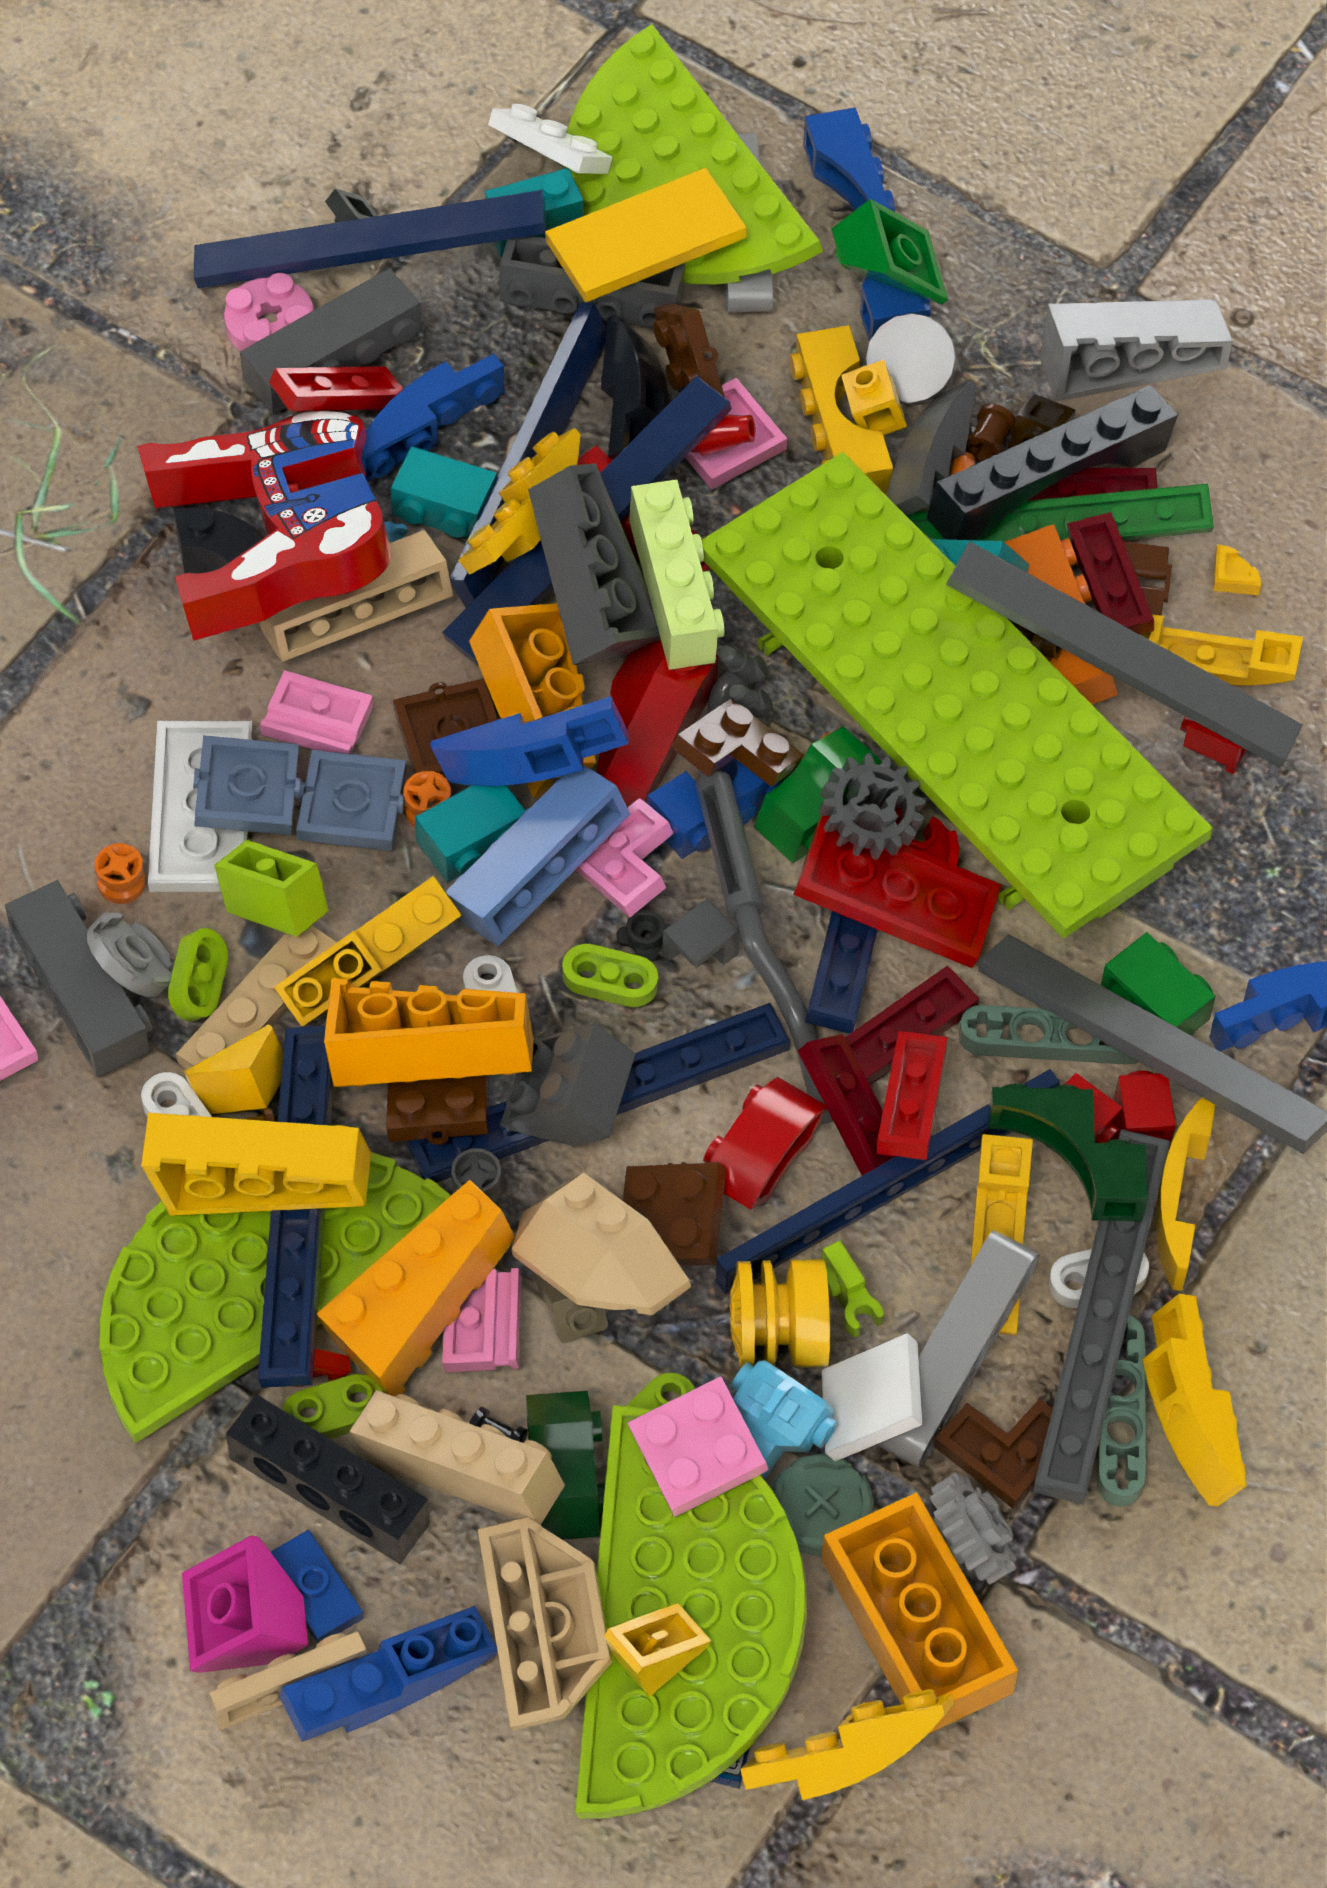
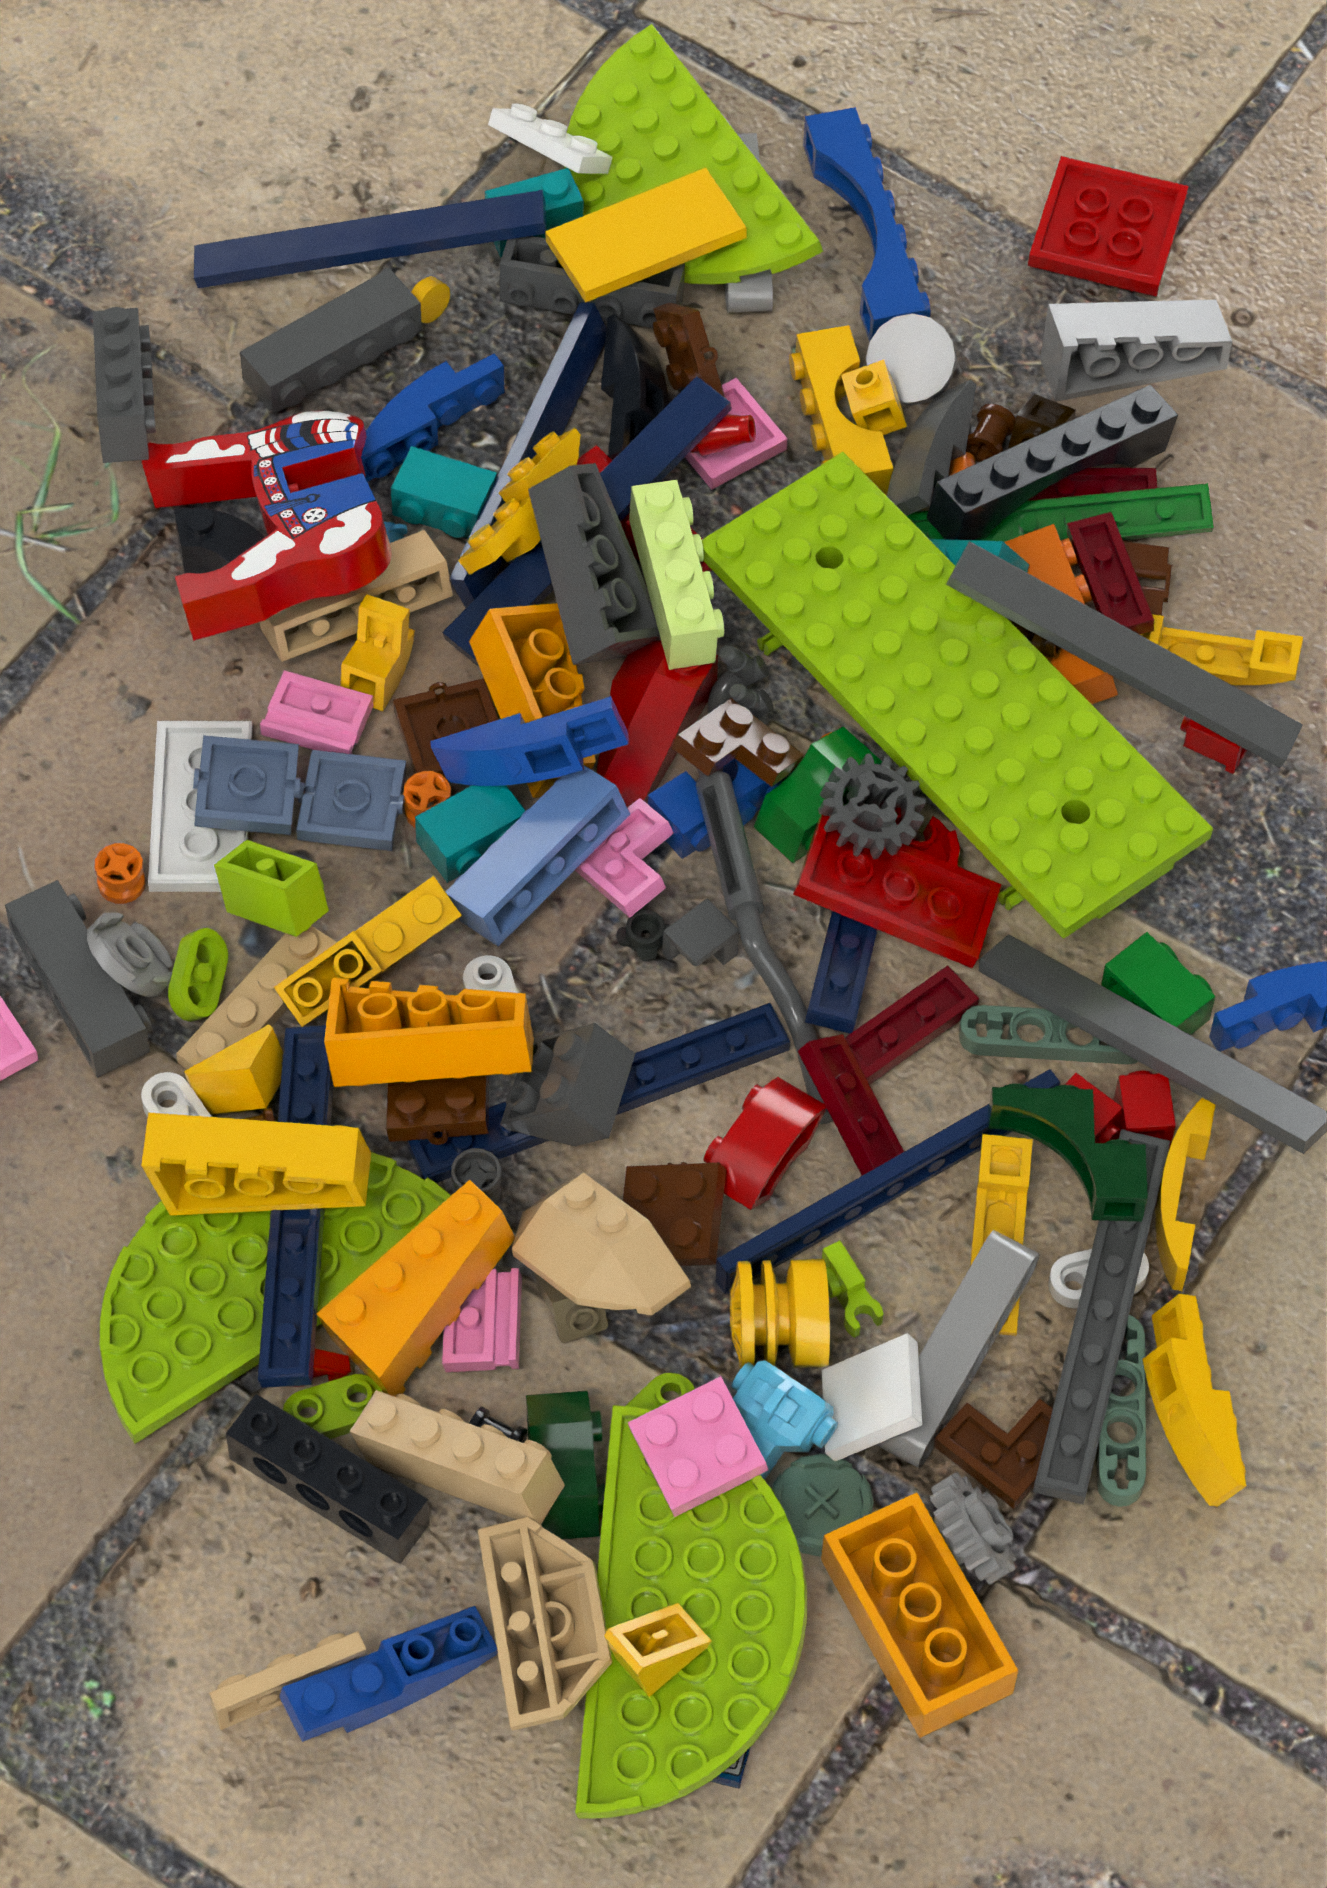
(123, 384): none -> dark grey brick
(241, 1609): dark pink slope -> none
(262, 296): bright pink plate -> none
(326, 1598): blue plate -> none
(335, 388): red plate -> none
(349, 206): pearl dark grey plate -> none
(380, 651): none -> yellow brick
(433, 296): none -> yellow tile
(612, 973): lime plate -> none
(868, 1744): yellow slope -> none
(889, 251): green slope -> none
(912, 1095): red plate -> none
(1108, 226): none -> red plate
(1234, 573): yellow tile -> none

